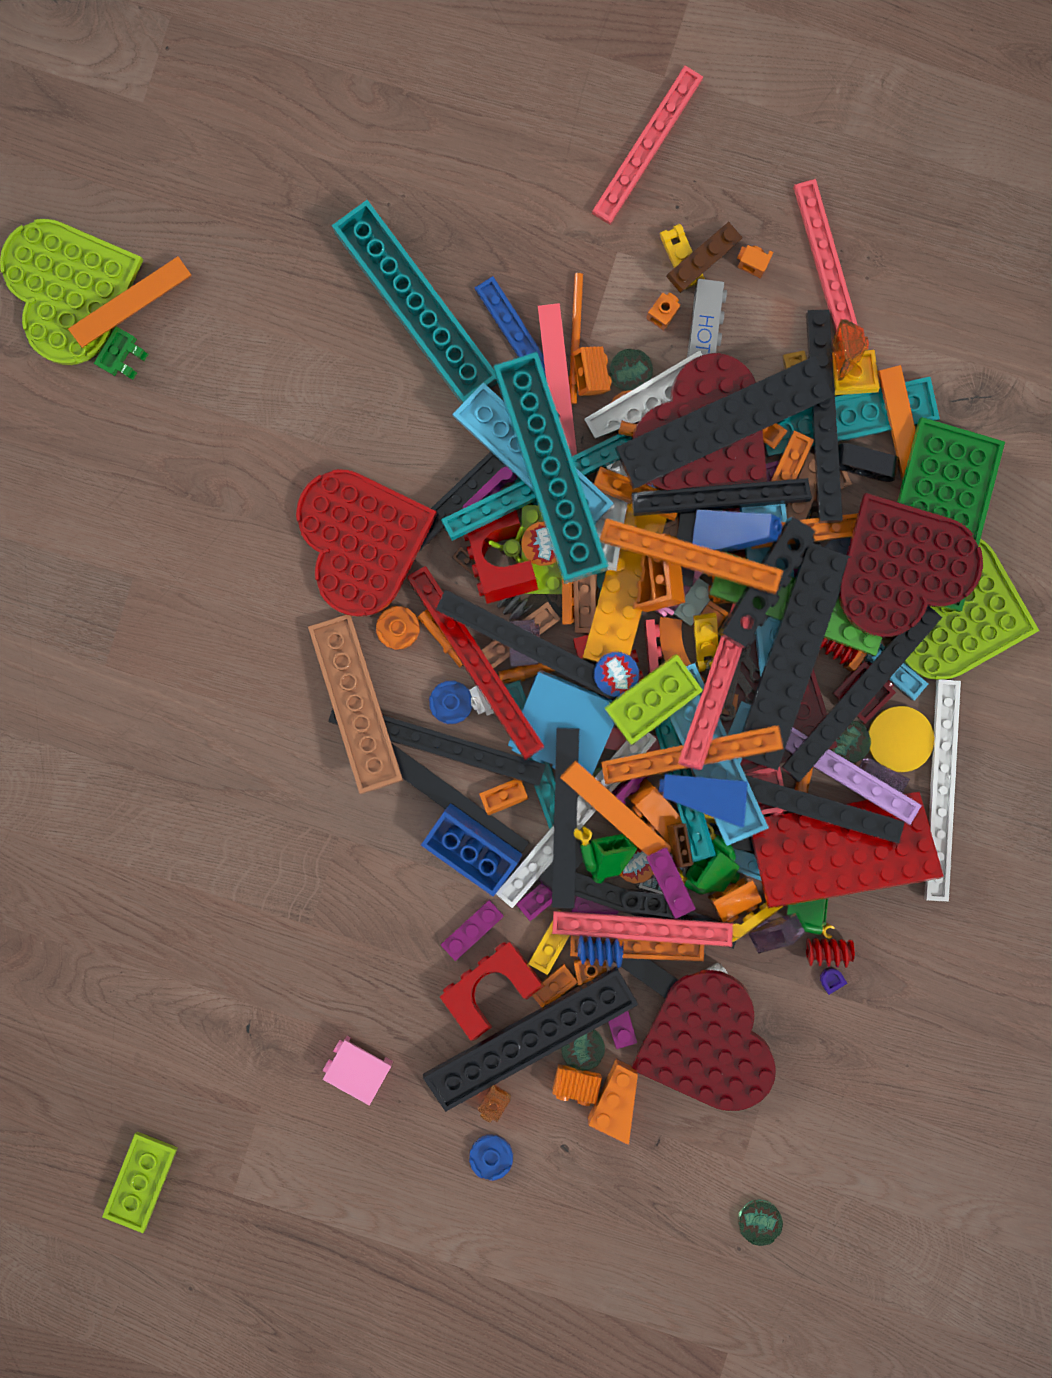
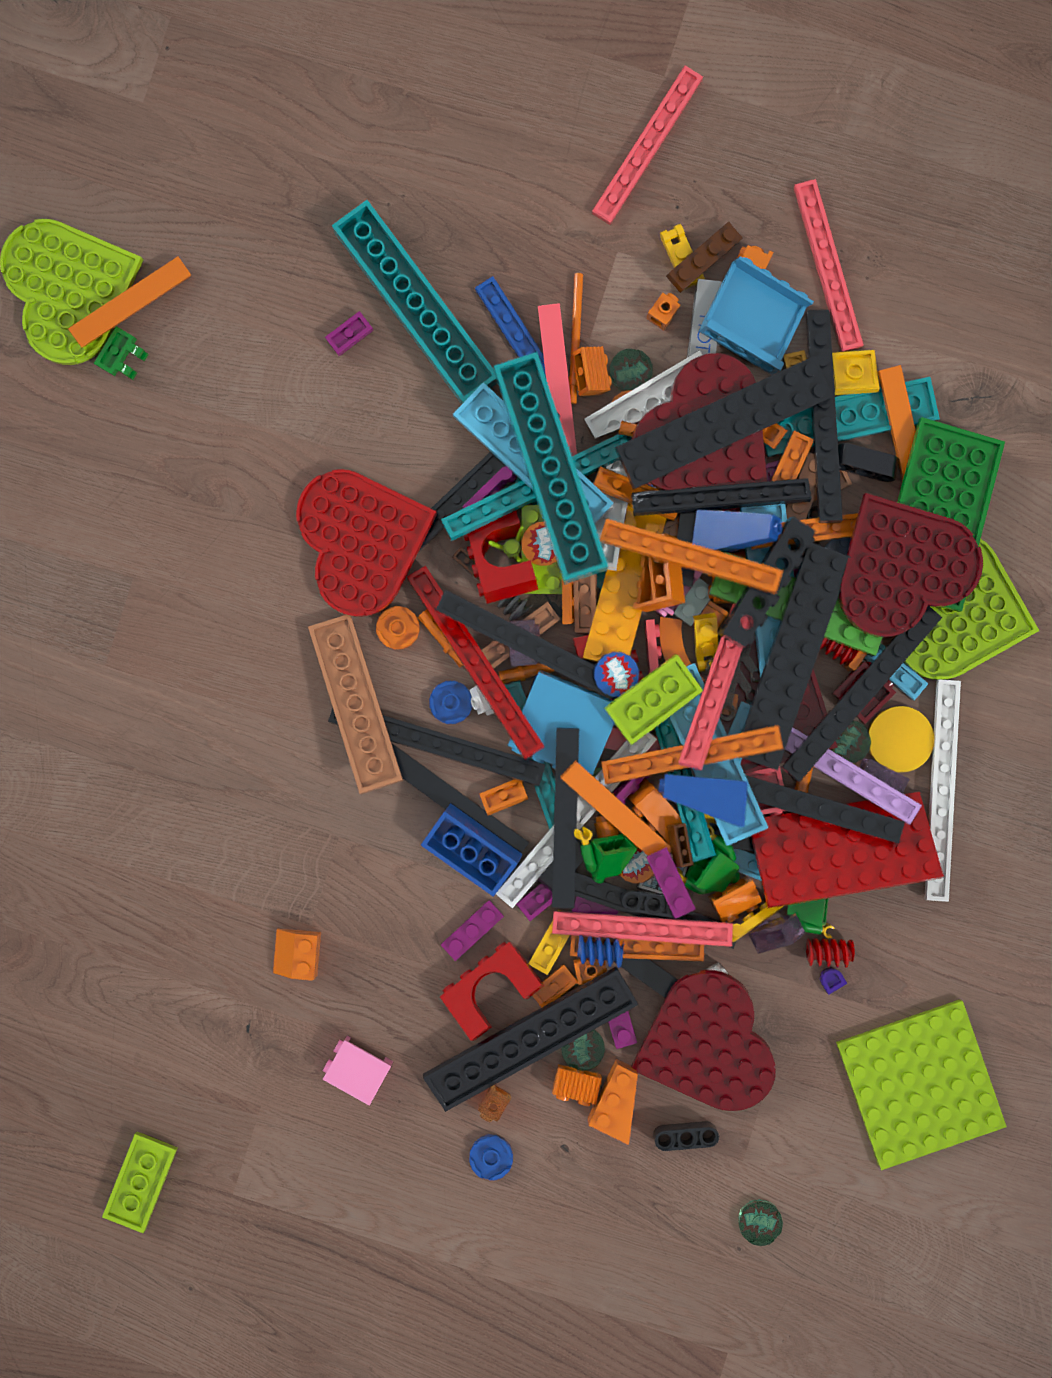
(297, 954): none -> orange slope
(349, 333): none -> magenta plate
(604, 827): none -> orange brick
(694, 1142): none -> black beam
(755, 315): none -> dark azure panel
(849, 347): clear orange slope -> none
(921, 1084): none -> lime plate

